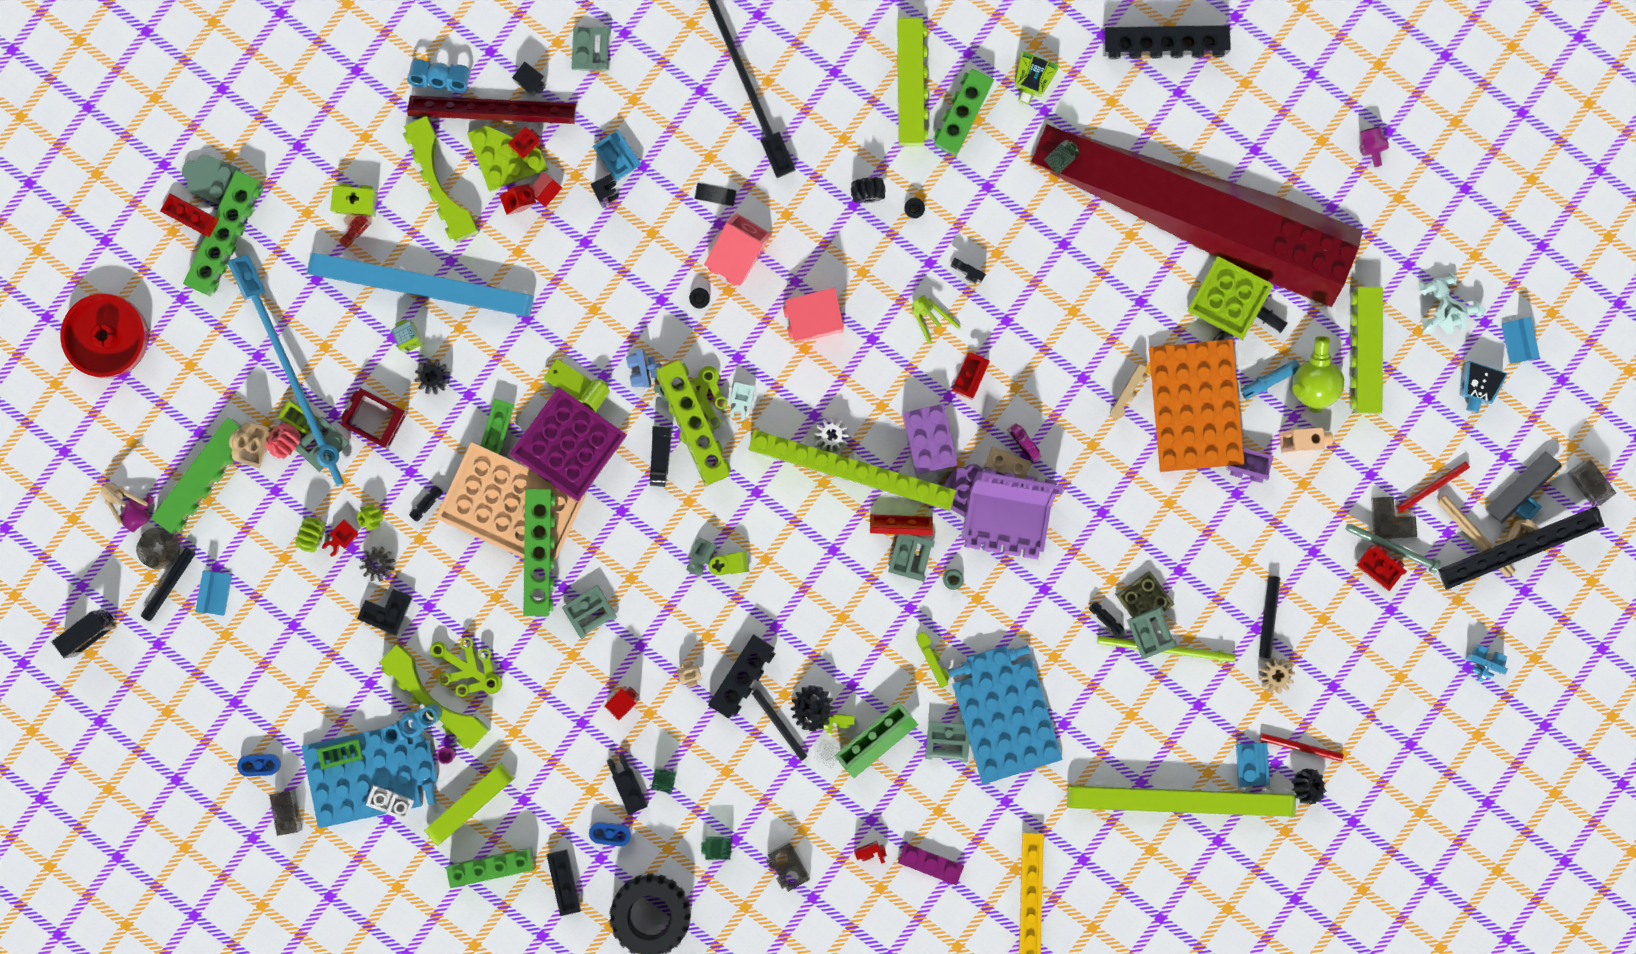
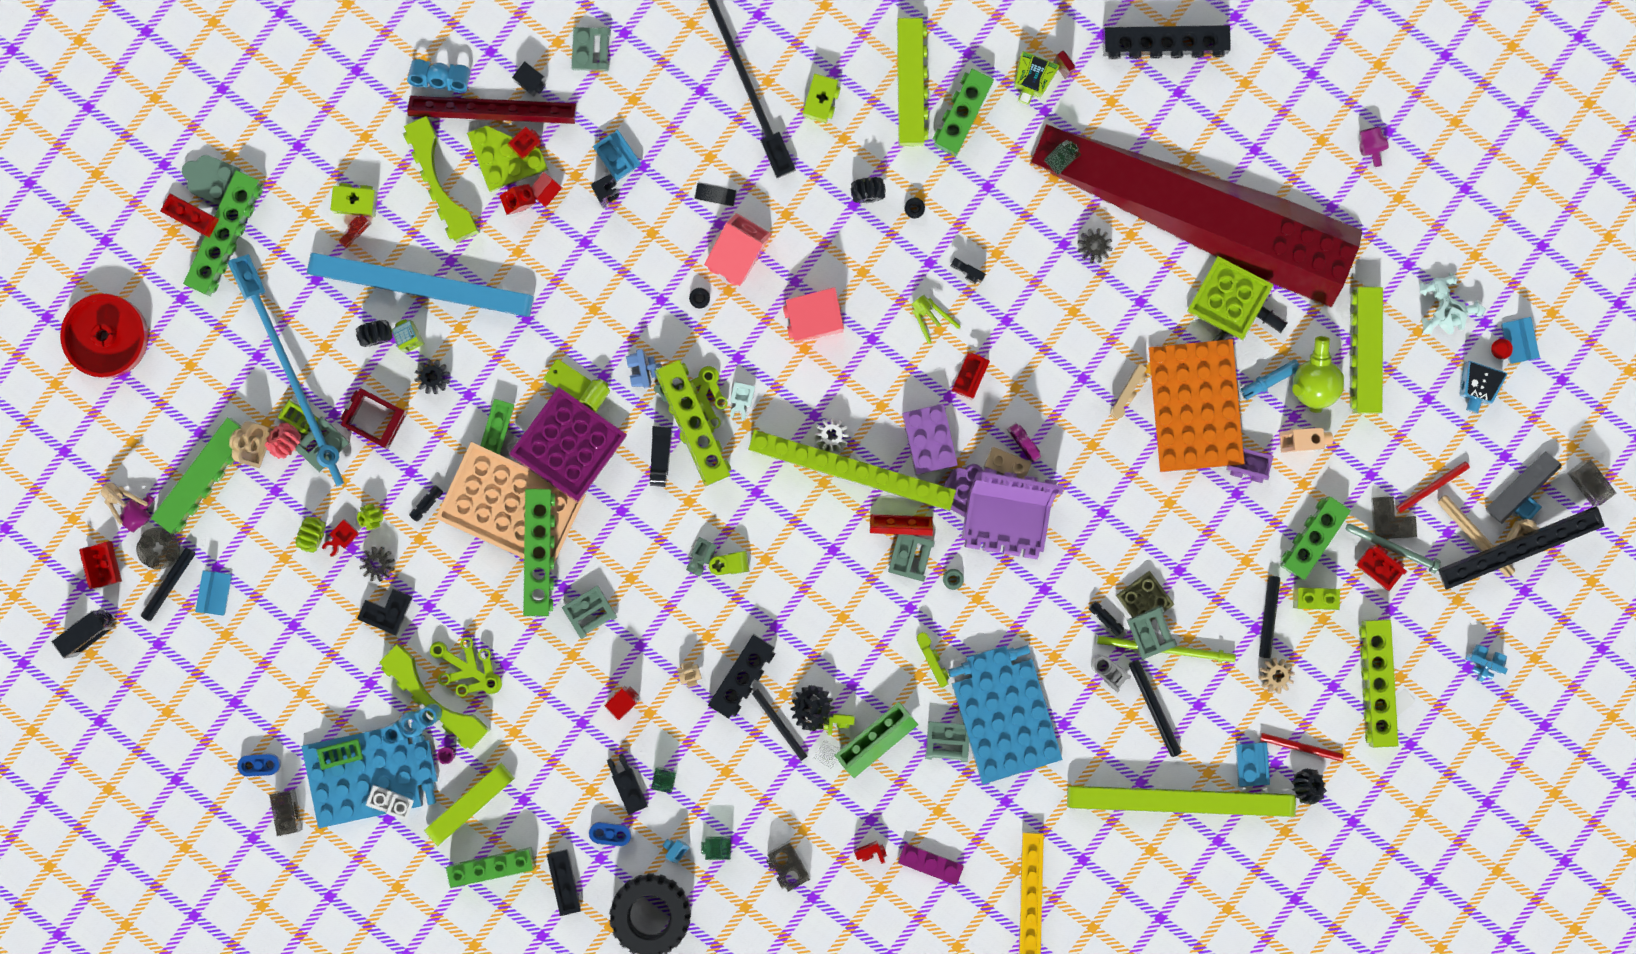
(100, 565): none -> red bracket
(374, 333): none -> black gear
(676, 850): none -> dark azure tile
(821, 86): none -> lime brick
(1066, 65): none -> tile
(1091, 237): none -> clear smoke gear
(1112, 674): none -> light grey piece
(1155, 708): none -> black axle
(1316, 598): none -> lime brick
(1337, 513): none -> bright green brick
(1389, 735): none -> lime brick
(1502, 349): none -> red plate

